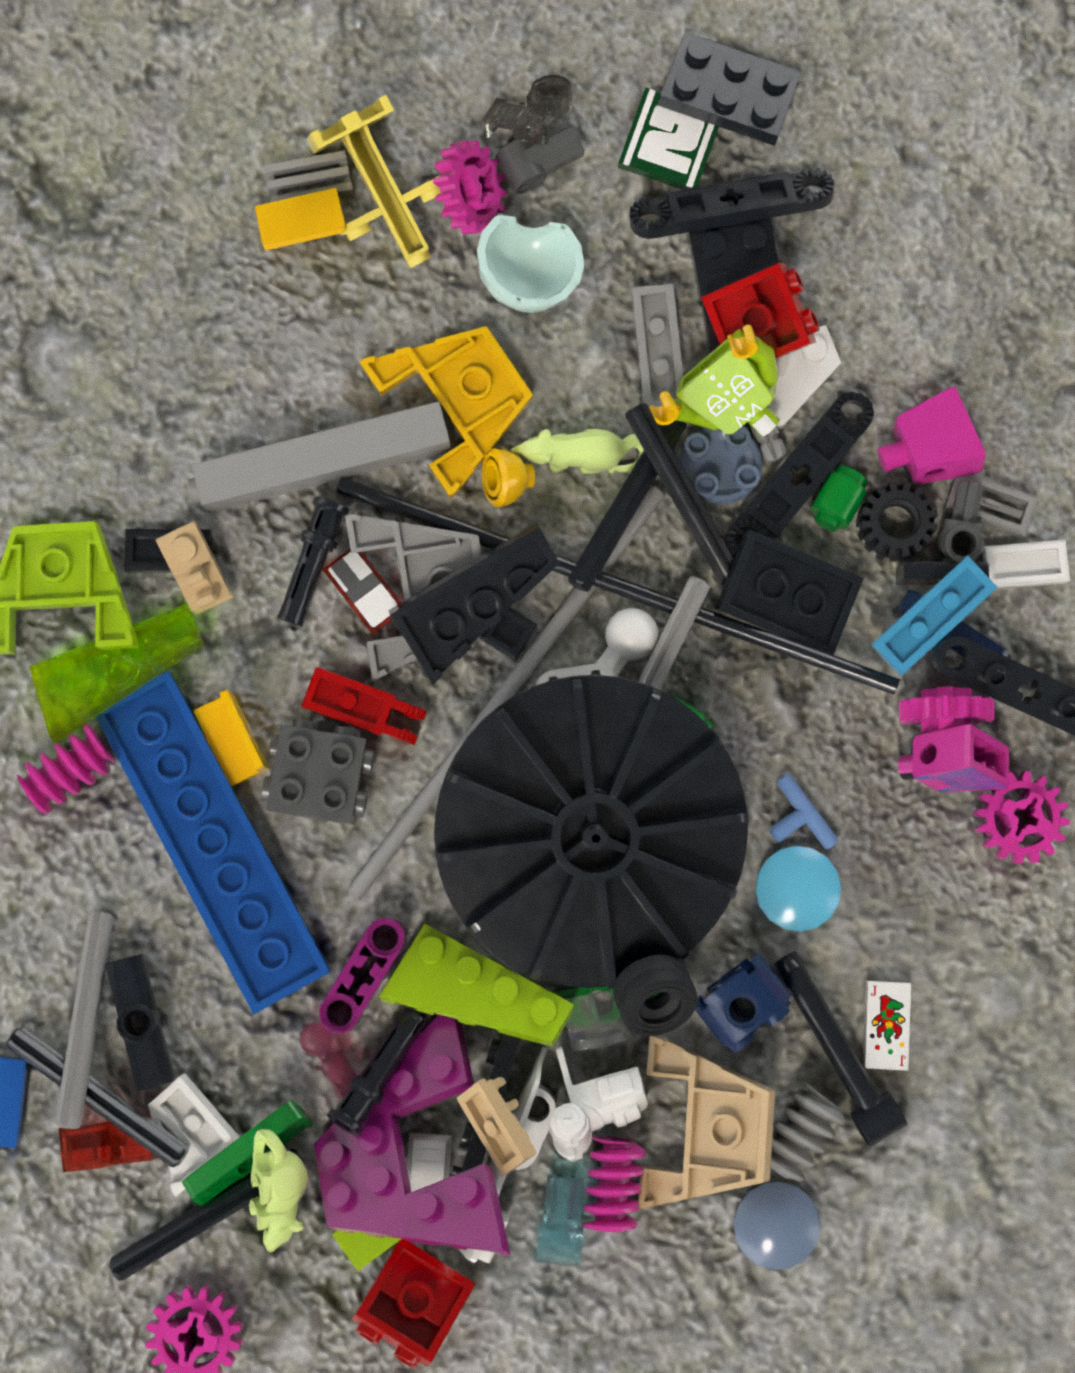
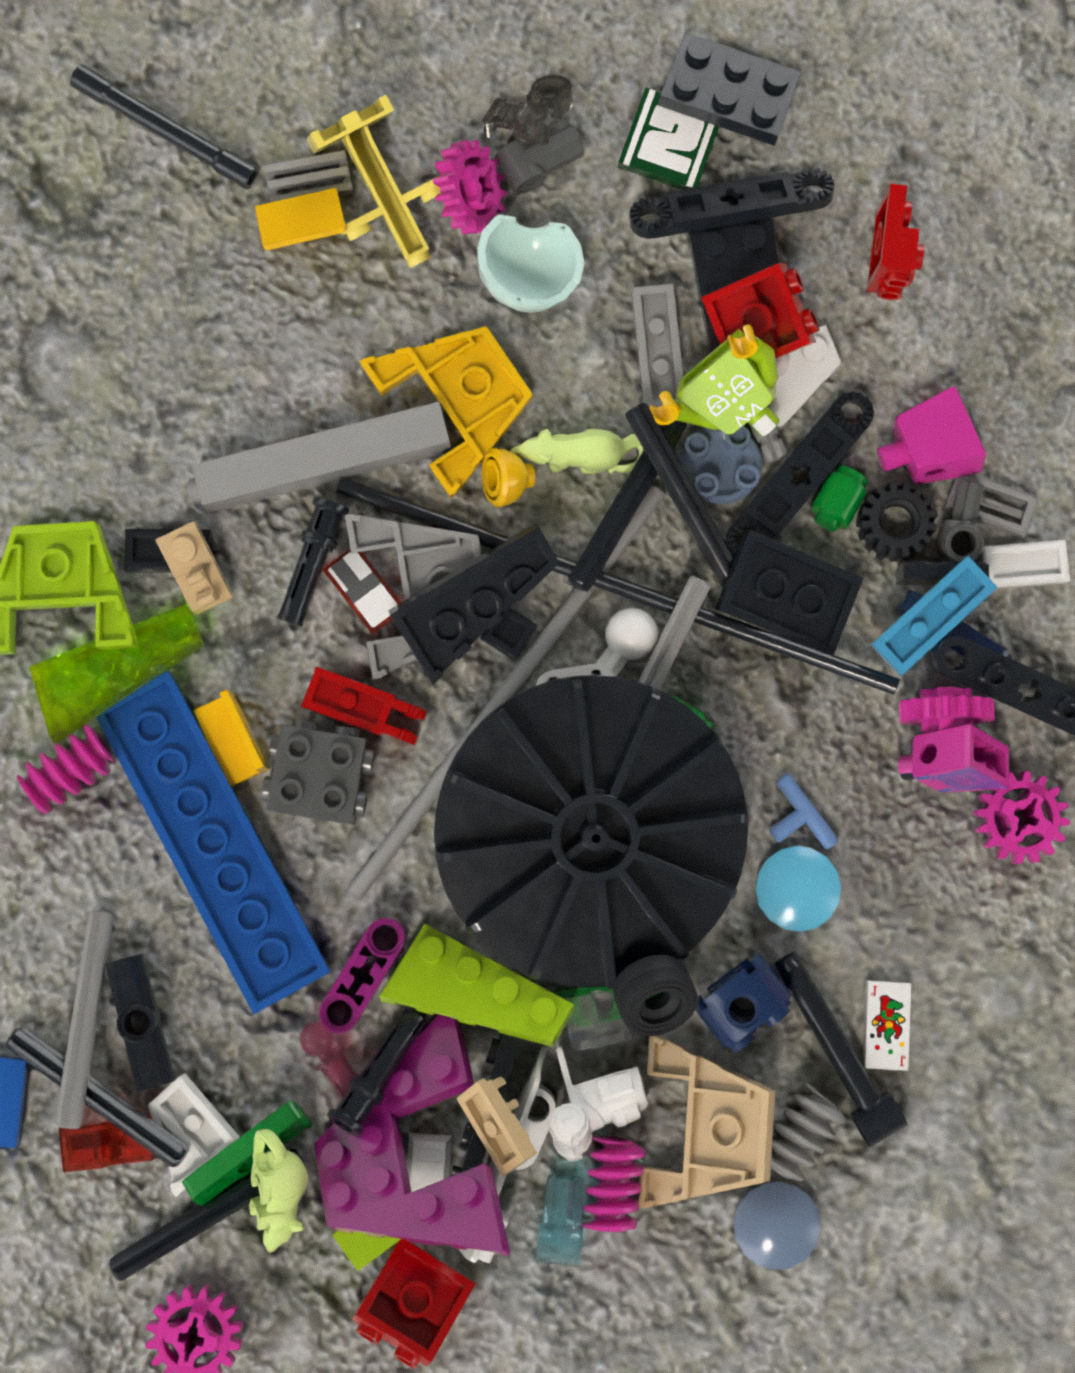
(108, 94): none -> black piece
(894, 246): none -> red plate

